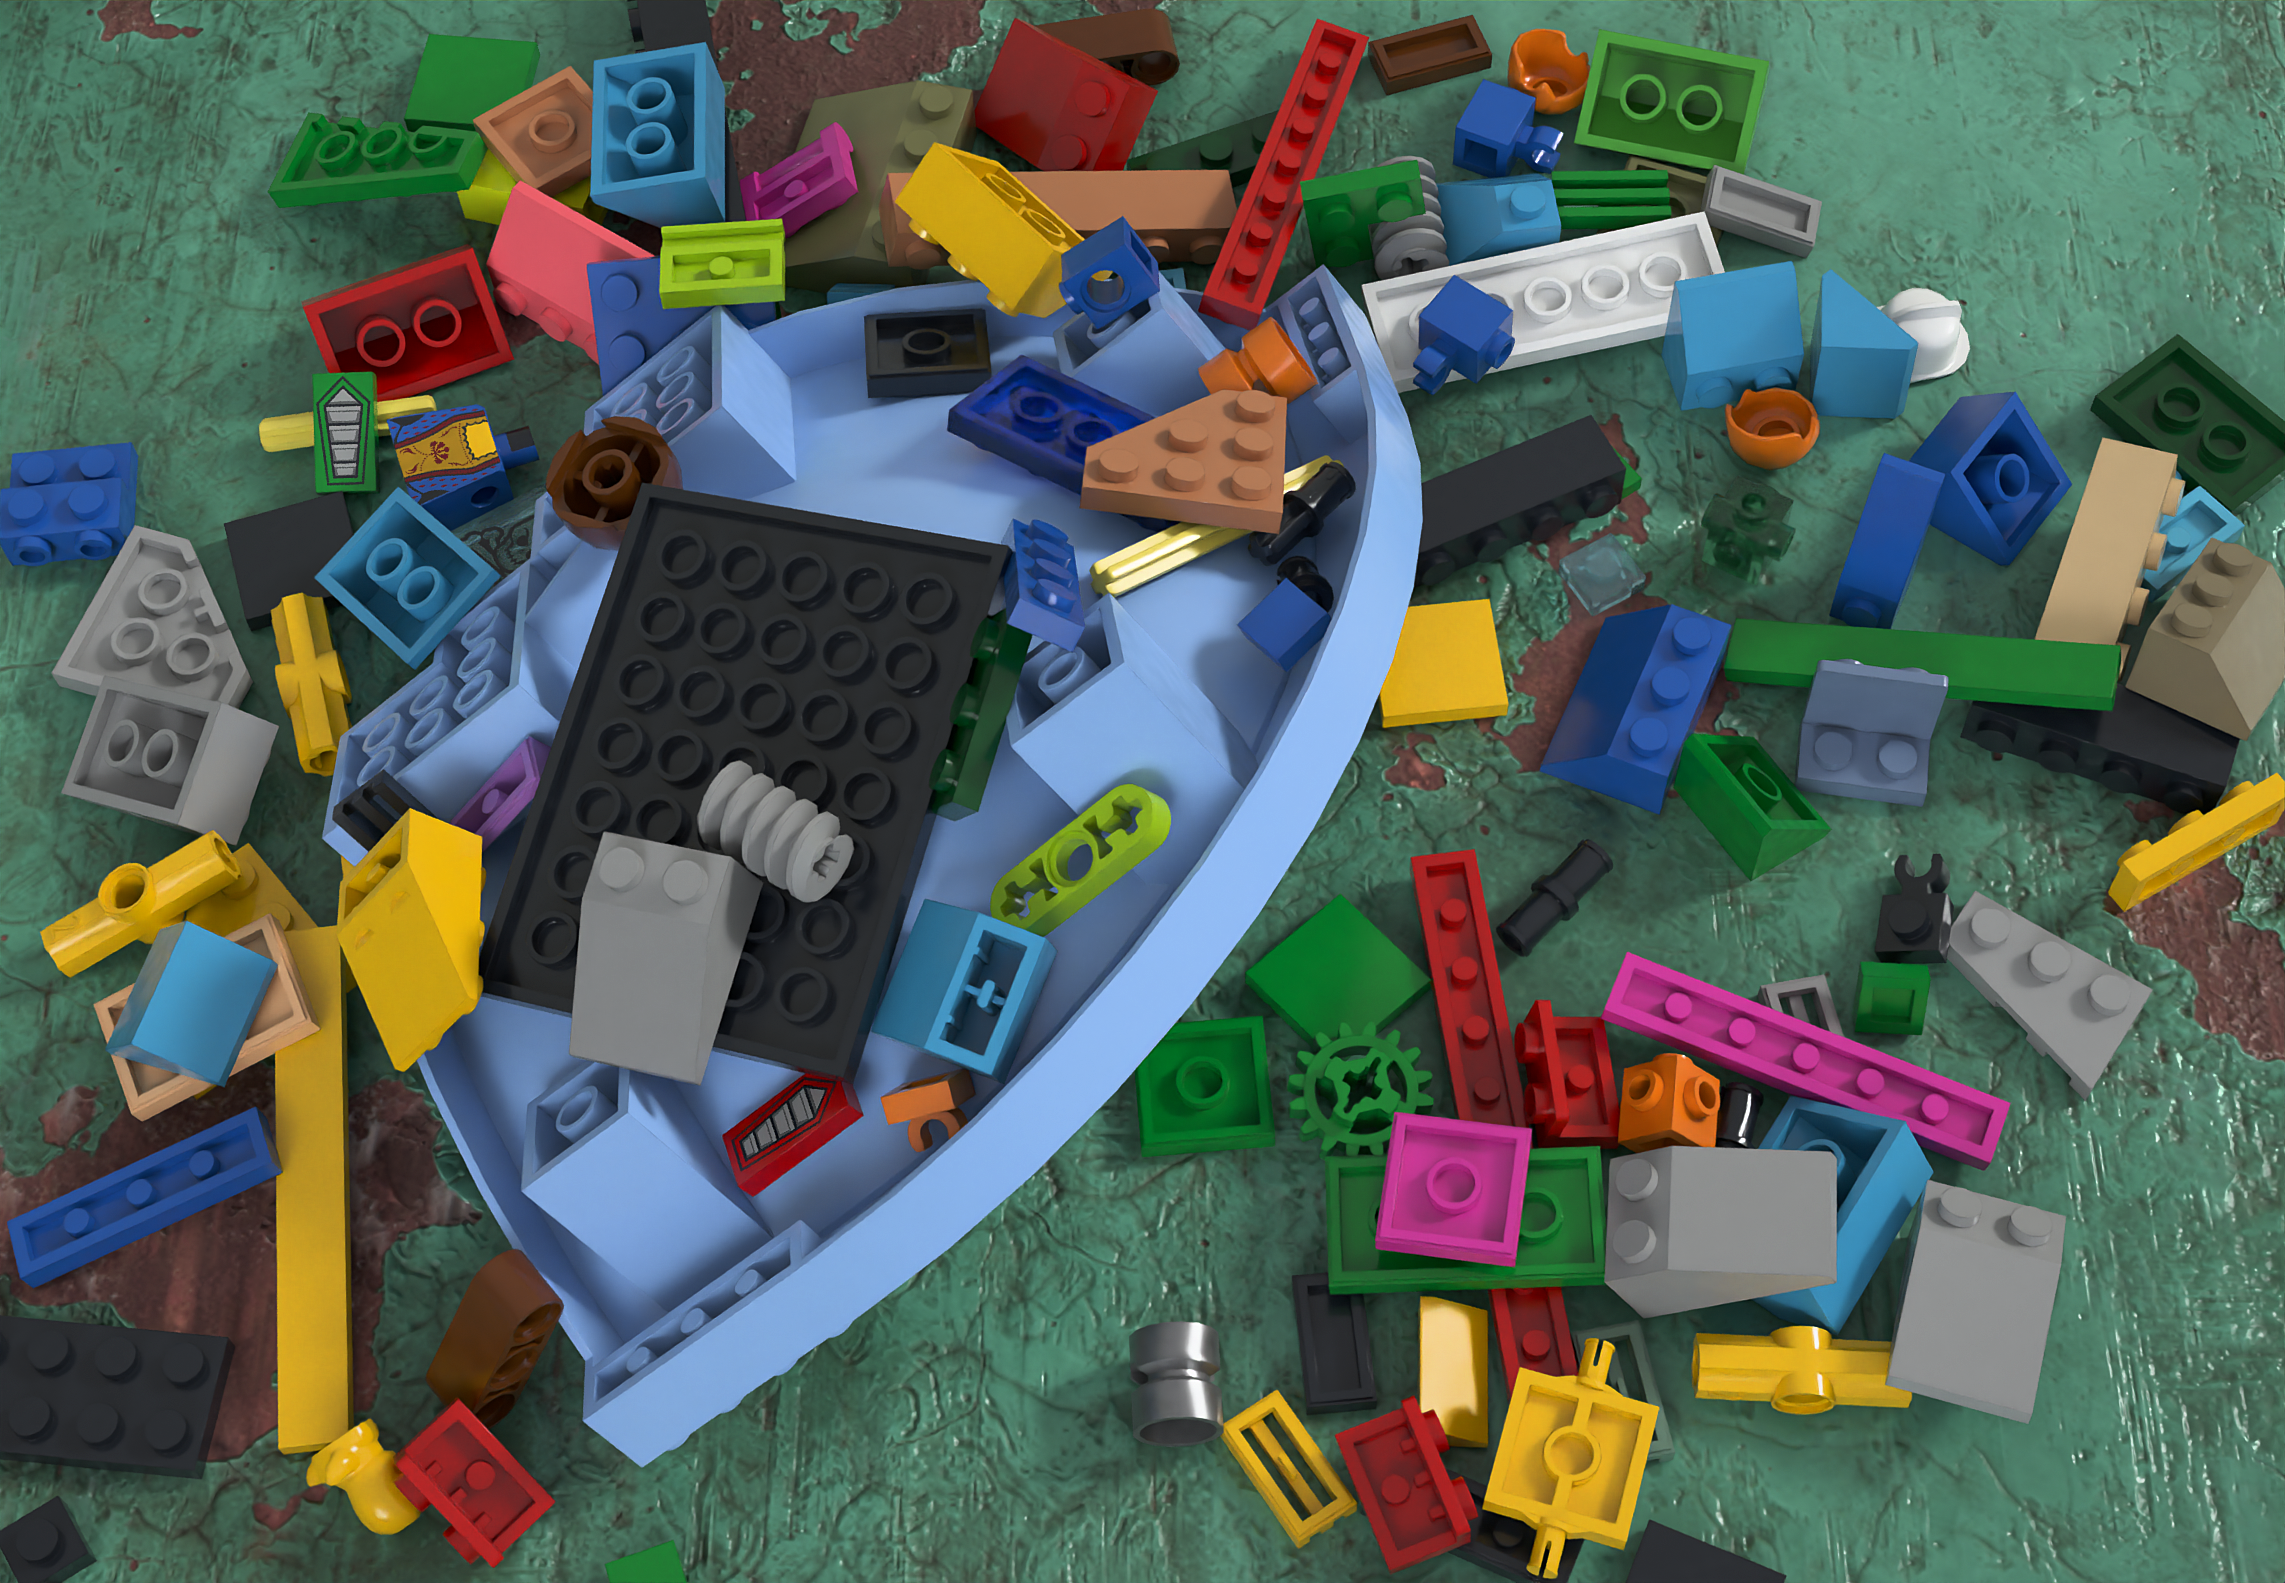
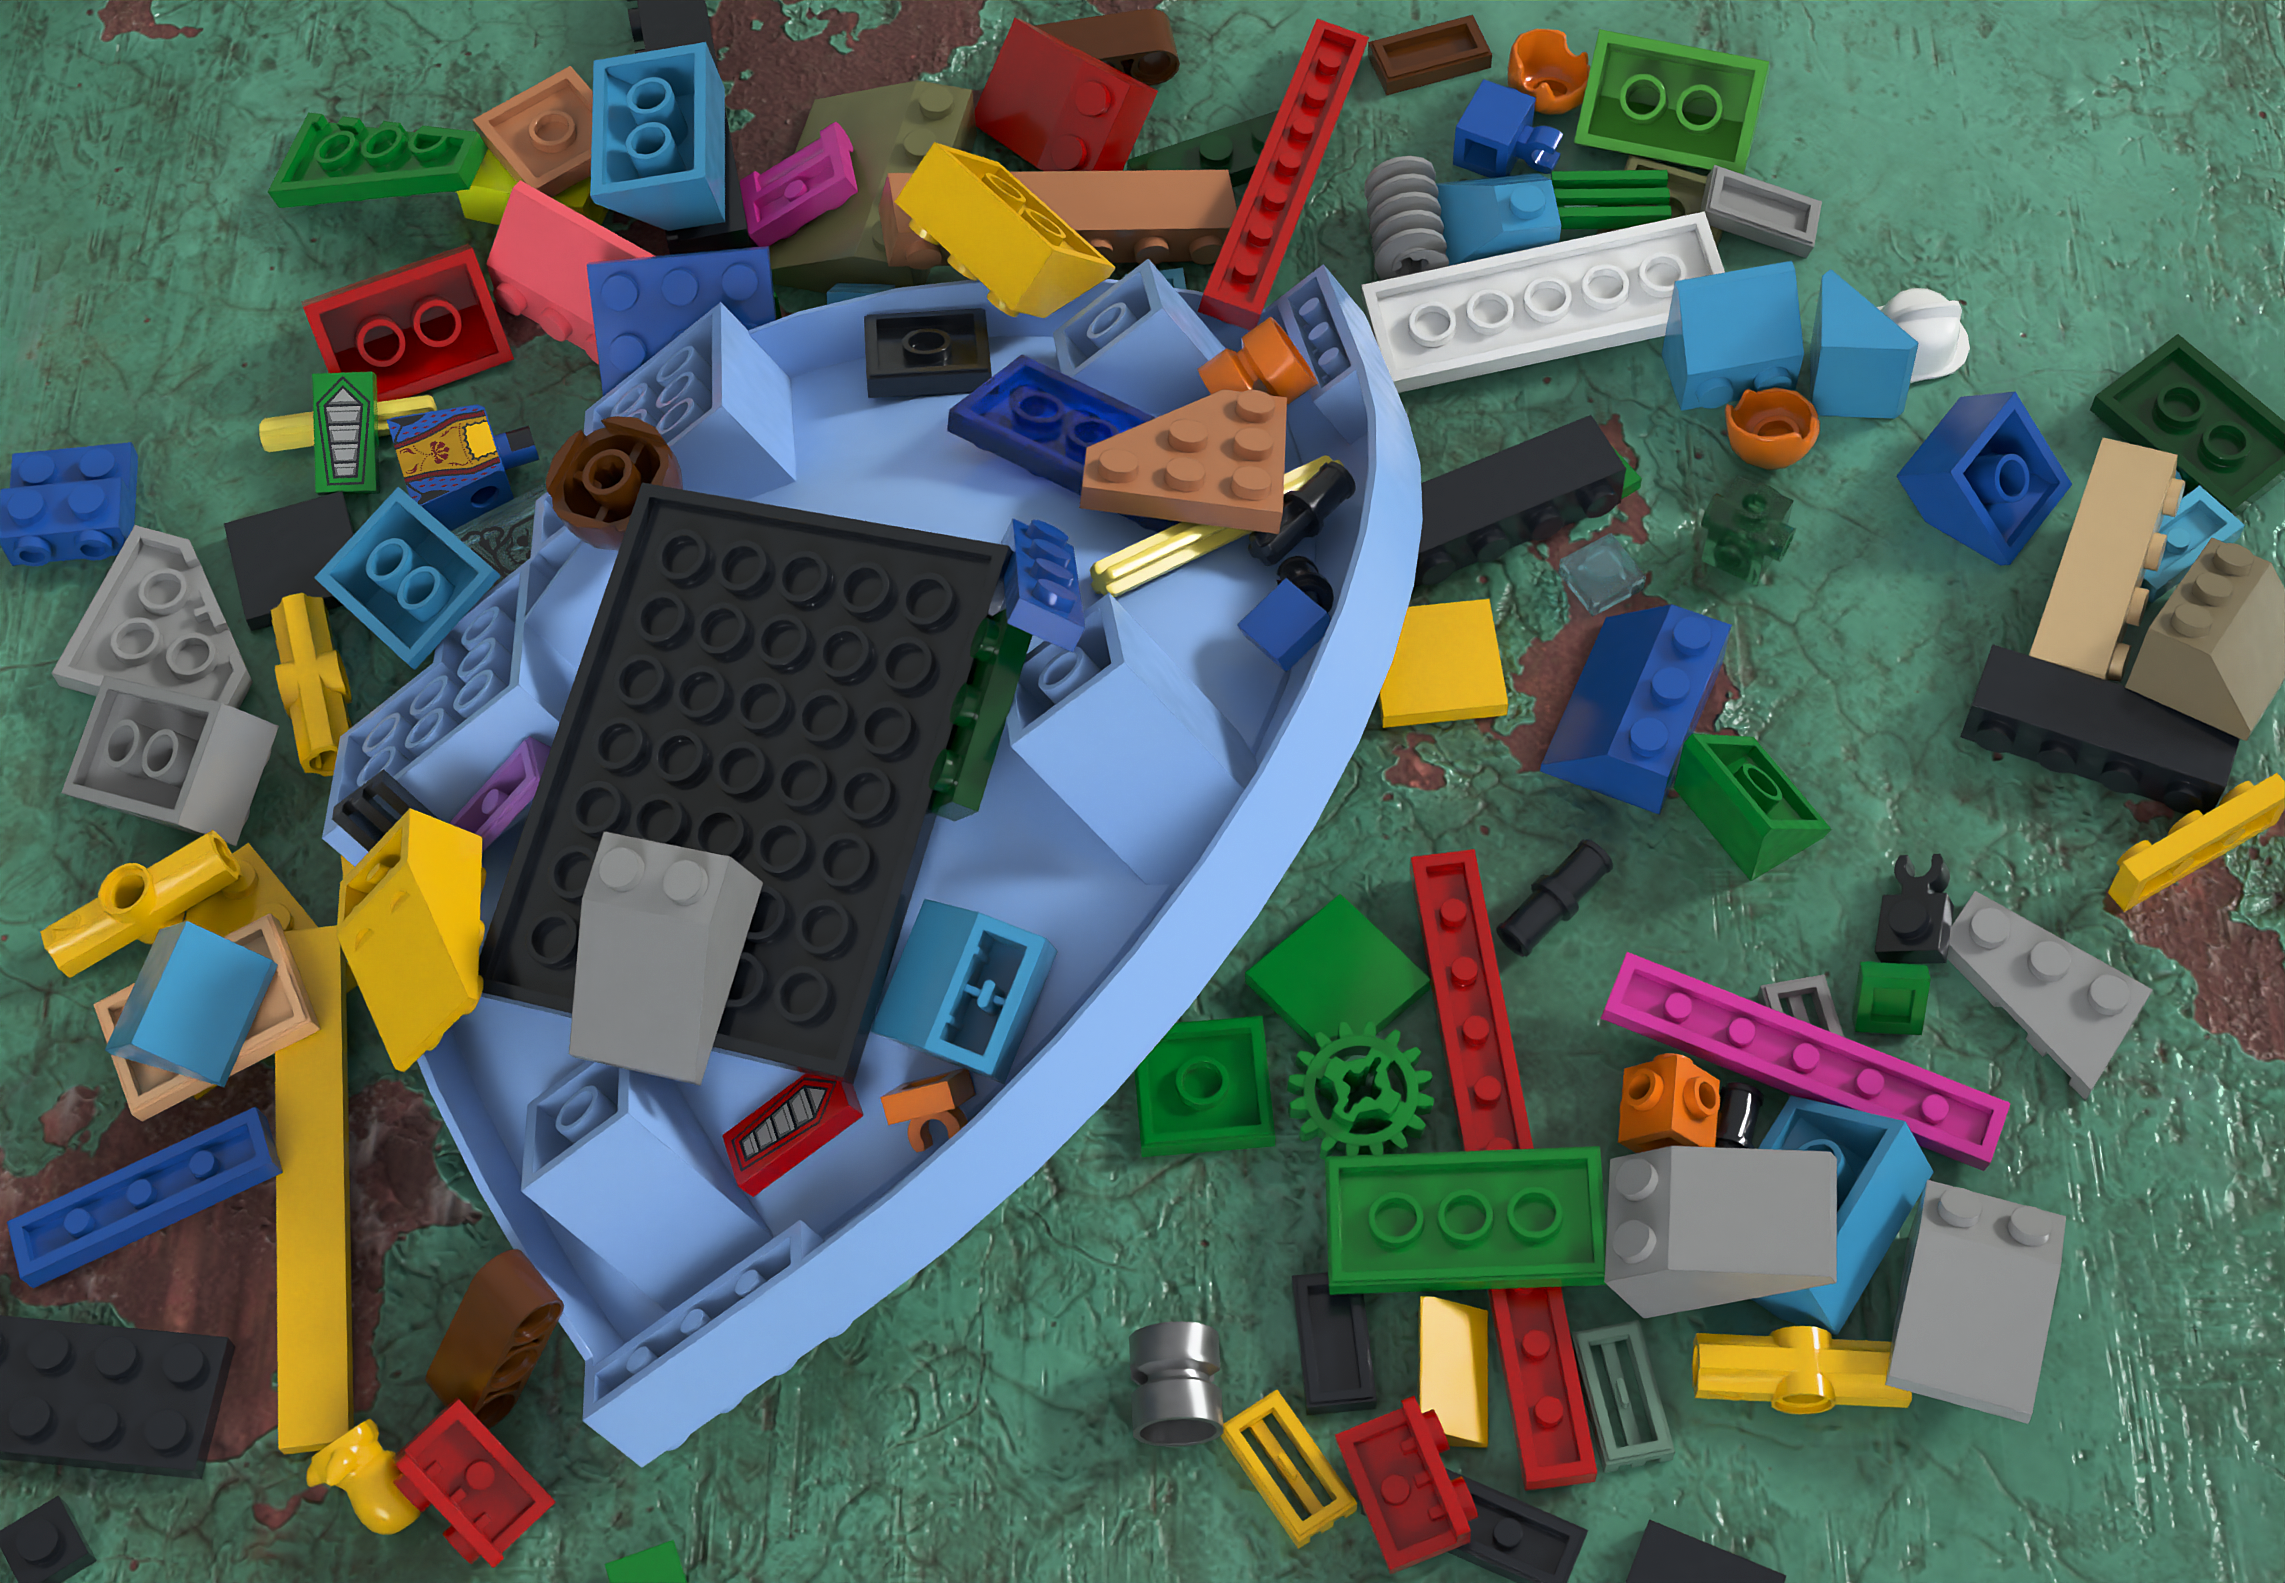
(467, 78): green tile -> none
(722, 263): lime plate -> none
(774, 832): light grey piece -> none
(1111, 860): lime beam -> none
(1115, 250): blue brick -> none
(1346, 203): green plate -> none
(1454, 1189): dark pink plate -> none
(1462, 333): blue brick -> none
(1569, 1079): red bracket -> none
(1571, 1458): yellow plate -> none
(1868, 731): sand blue bracket -> none
(1886, 543): blue slope -> none
(1976, 665): green tile -> none

